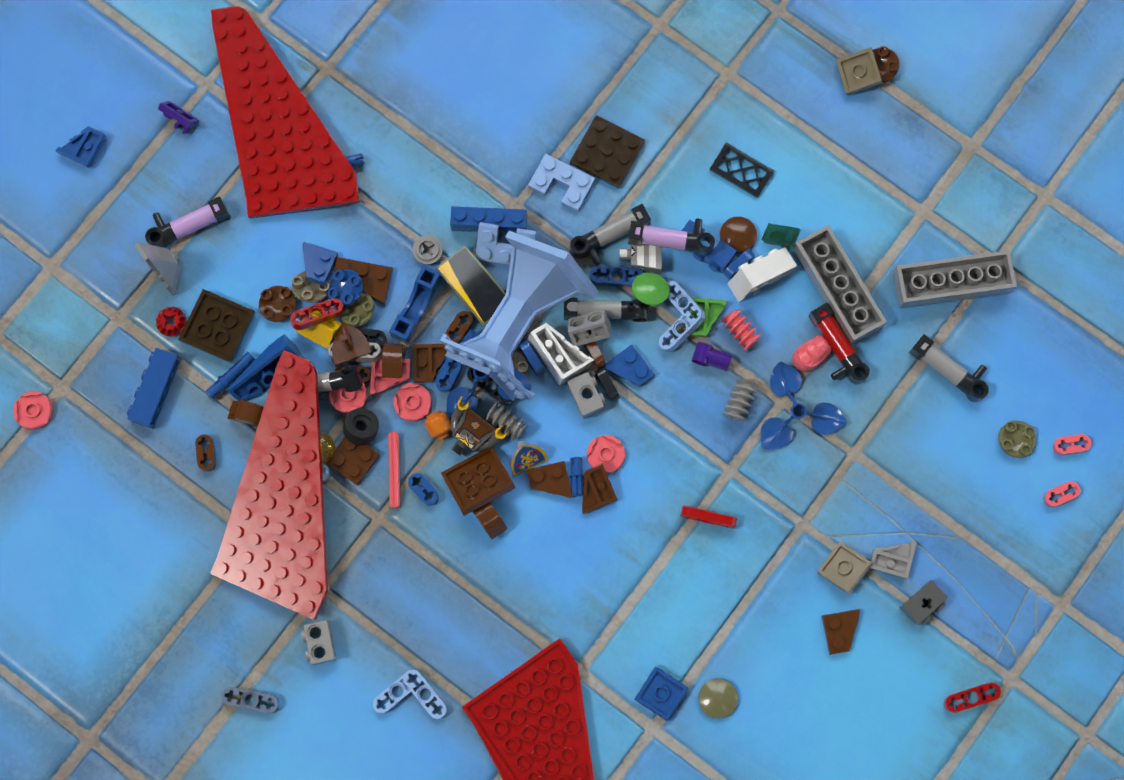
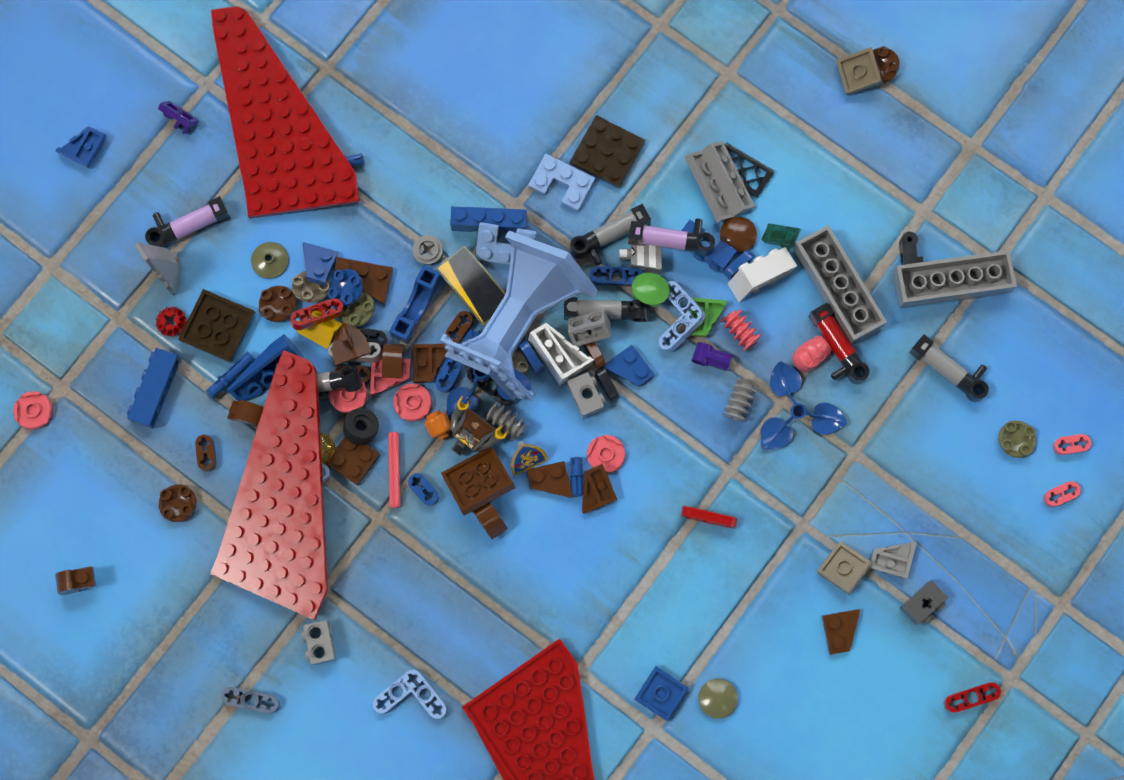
(74, 580): none -> reddish brown brick
(177, 503): none -> reddish brown dish
(275, 266): none -> olive dish
(719, 181): none -> light grey slope
(908, 249): none -> black leg

